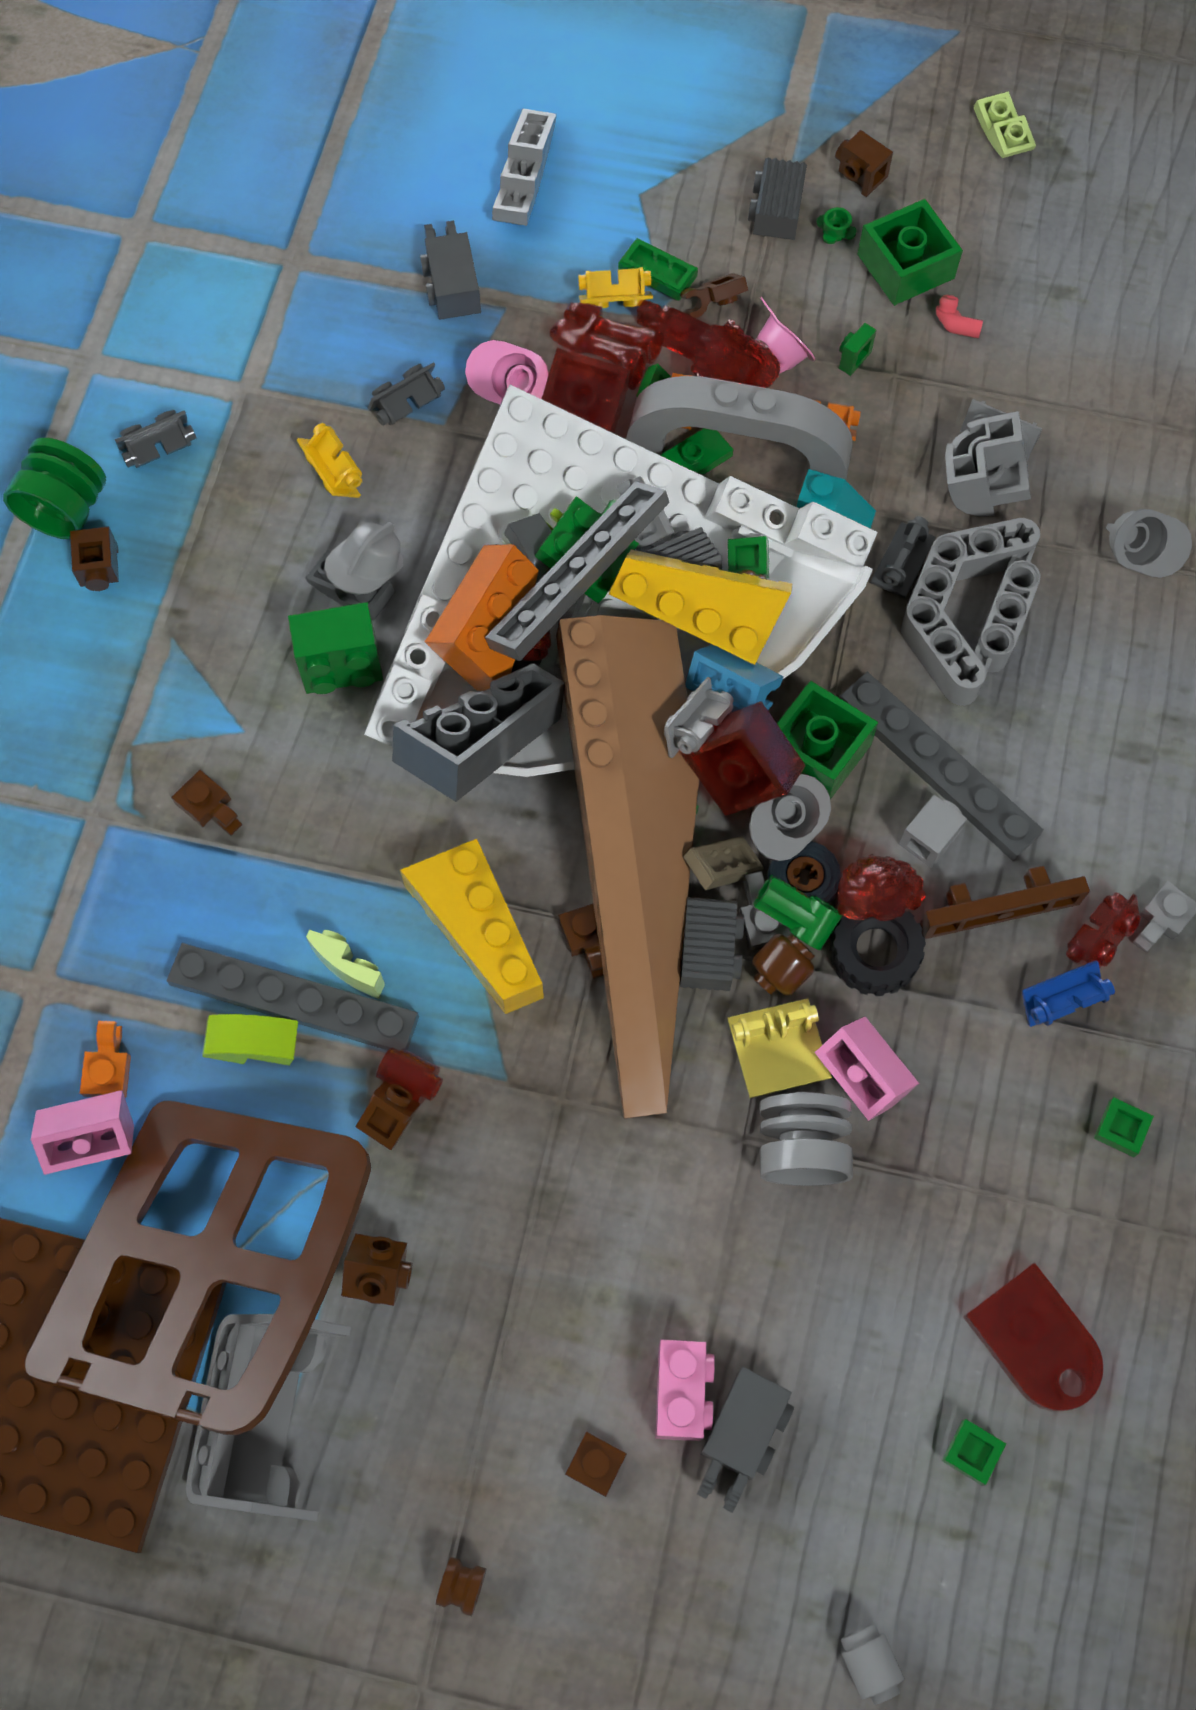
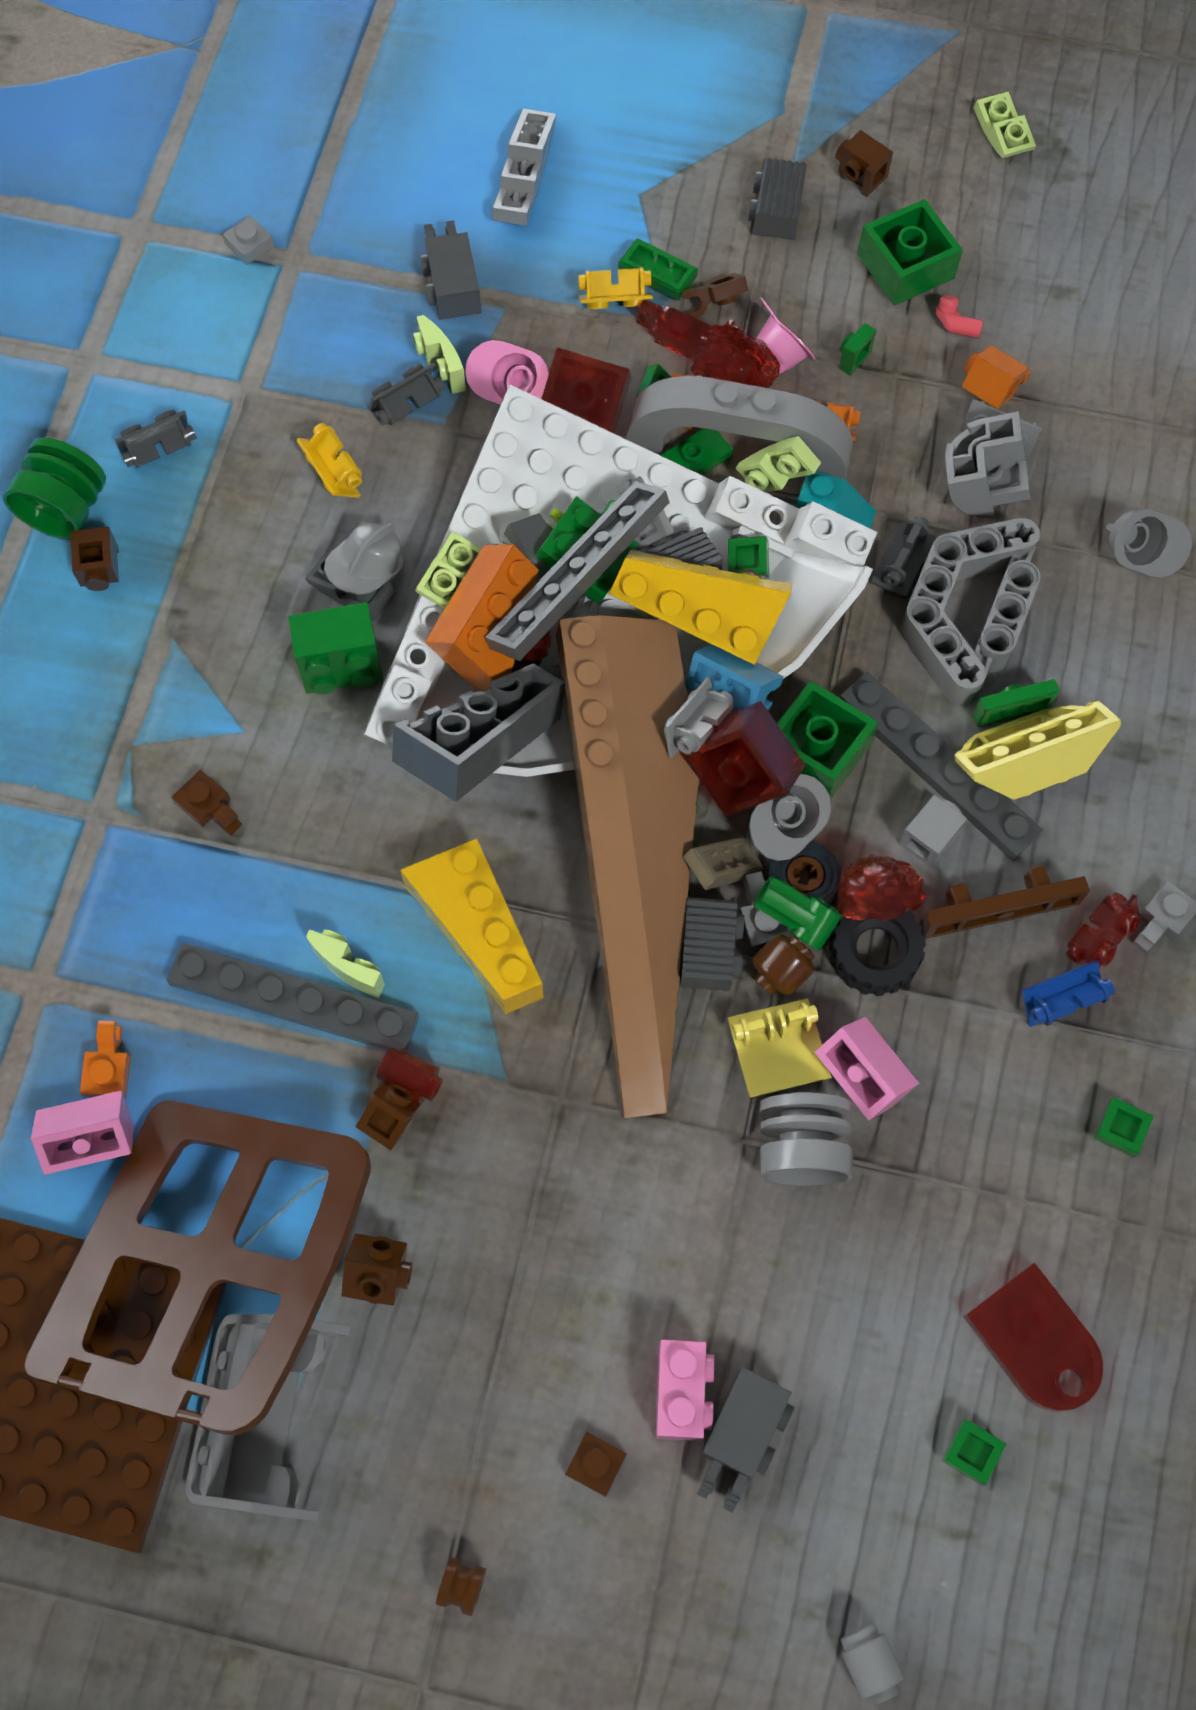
(248, 240): none -> light grey plate
(250, 1036): lime slope -> none
(438, 349): none -> yellowish green slope
(448, 570): none -> yellowish green slope
(581, 331): clear red piece -> none
(582, 936): reddish brown plate -> none
(777, 463): none -> yellowish green slope
(836, 225): green plate -> none
(994, 376): none -> orange brick
(1015, 702): none -> green plate
(1038, 748): none -> light yellow wedge

